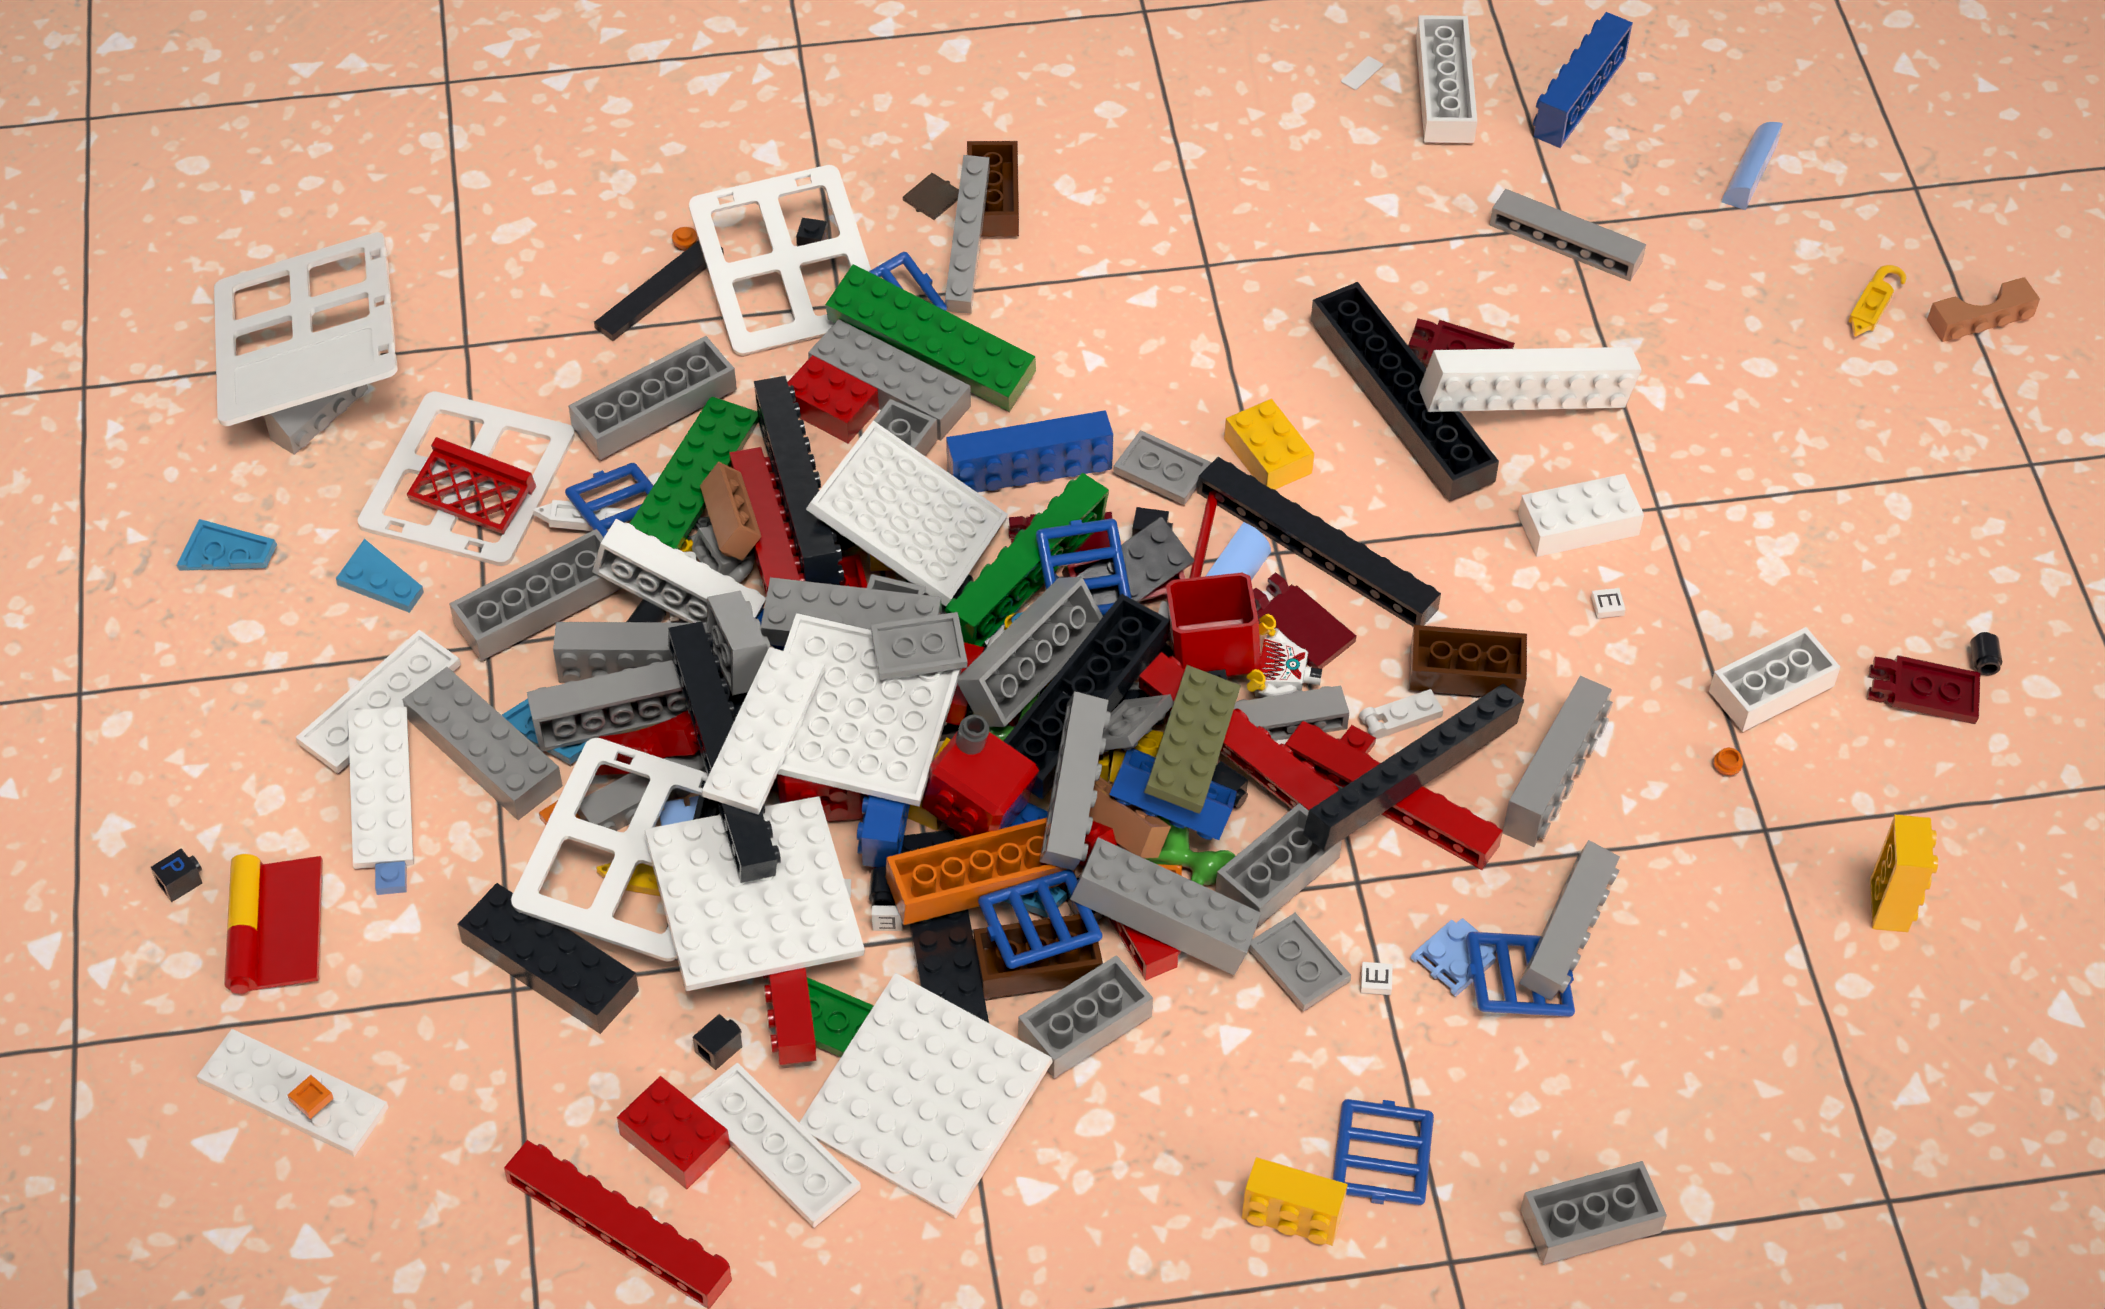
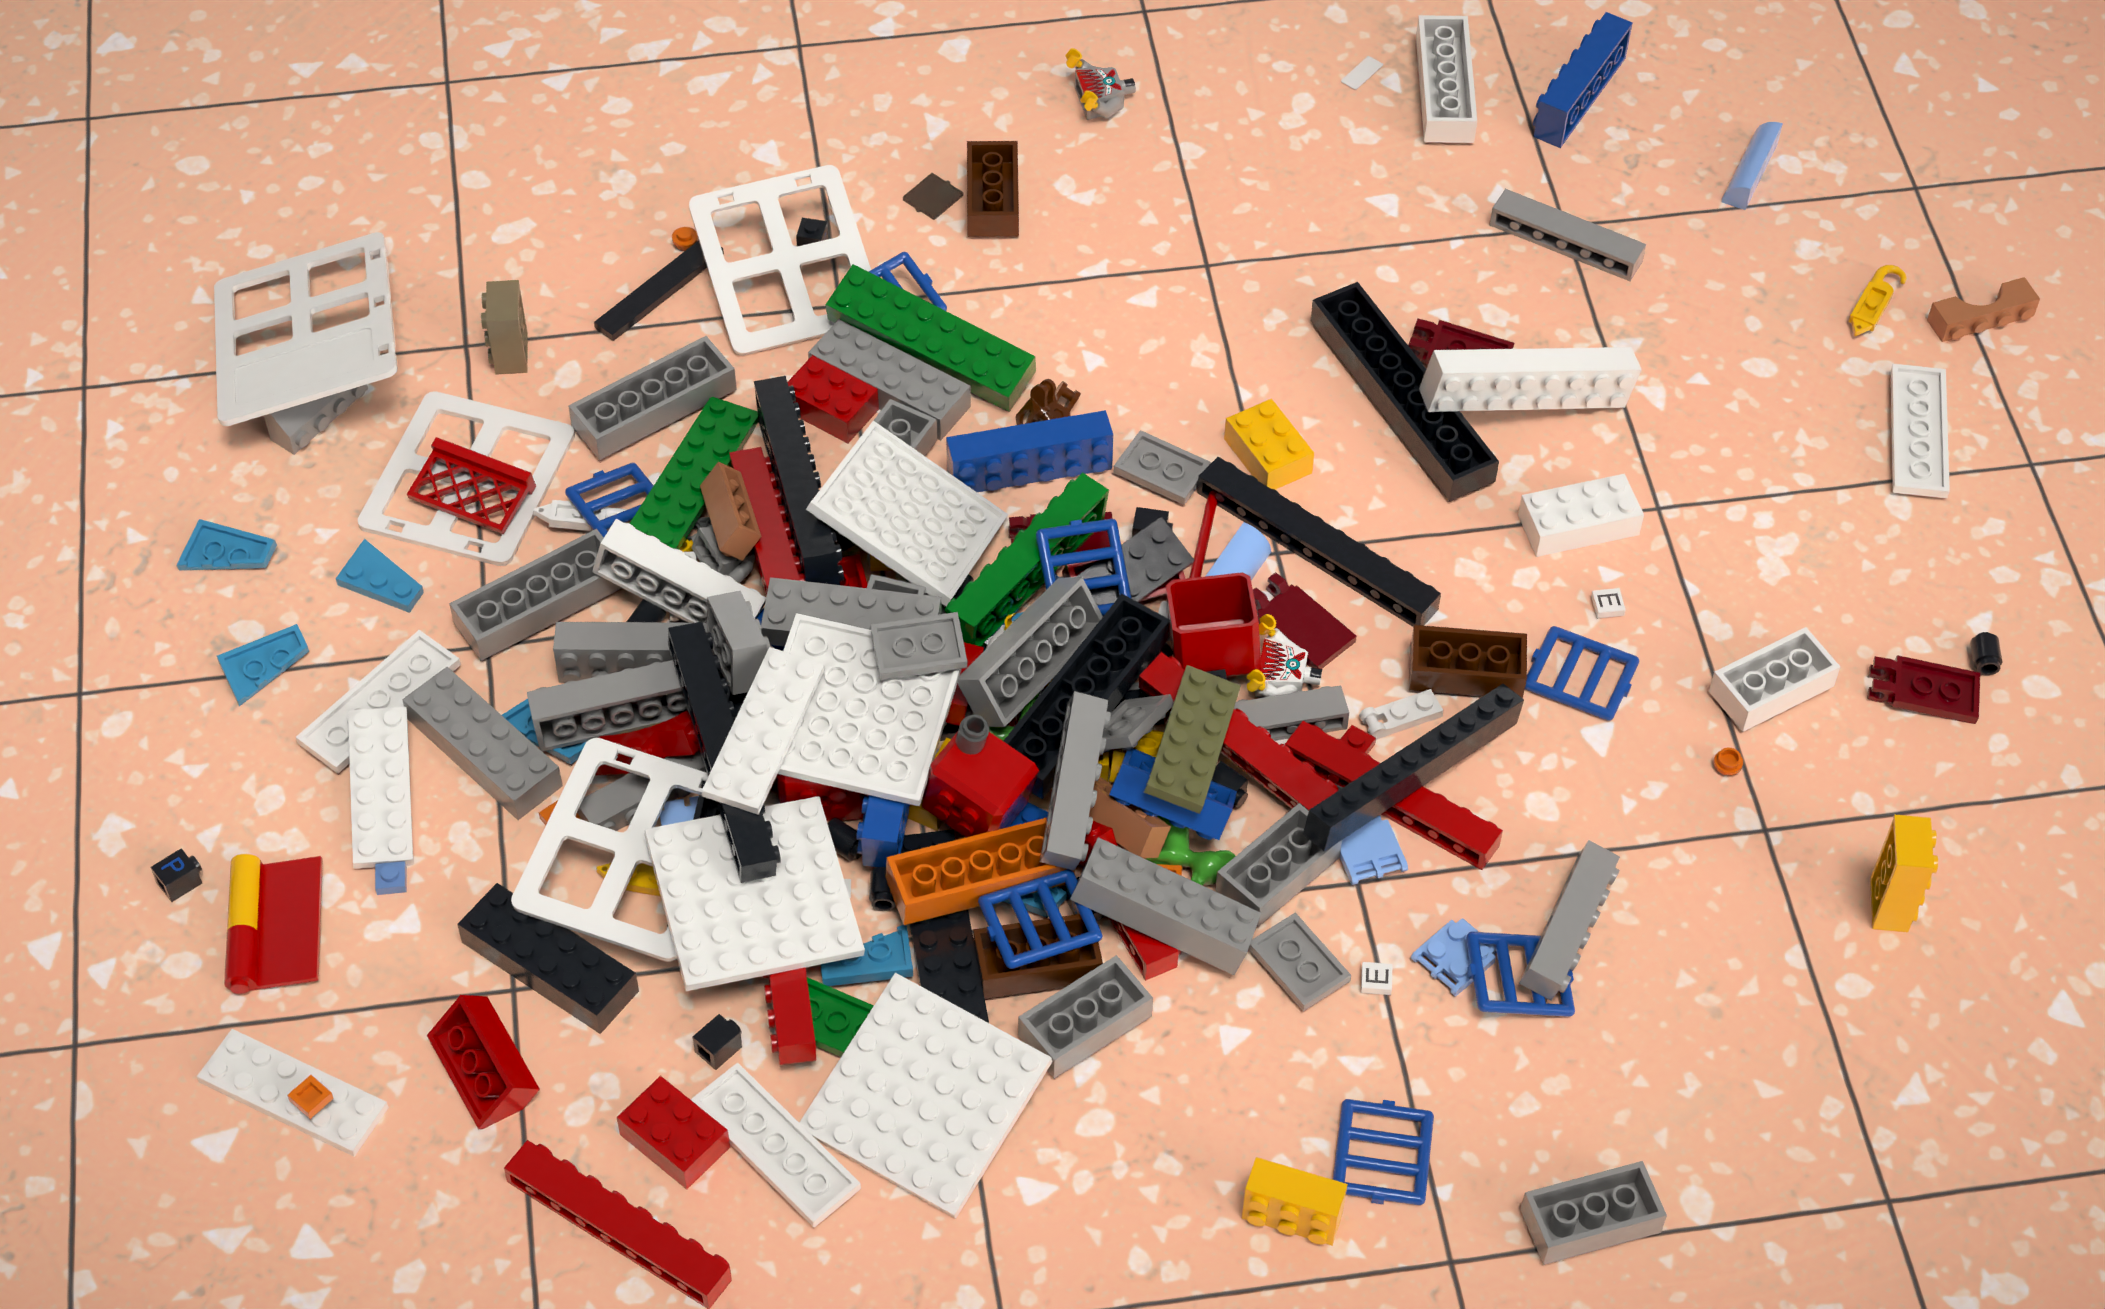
(261, 661): none -> dark azure wing
(482, 1060): none -> red slope
(505, 327): none -> dark tan brick
(844, 839): none -> black brick
(880, 961): none -> dark azure wing
(886, 918): white tile -> none
(967, 234): light grey brick -> none
(1044, 402): none -> reddish brown piece
(1097, 87): none -> torso
(1372, 851): none -> light blue plate
(1558, 761): light grey brick -> none
(1583, 702): none -> blue bar
(1919, 431): none -> white plate

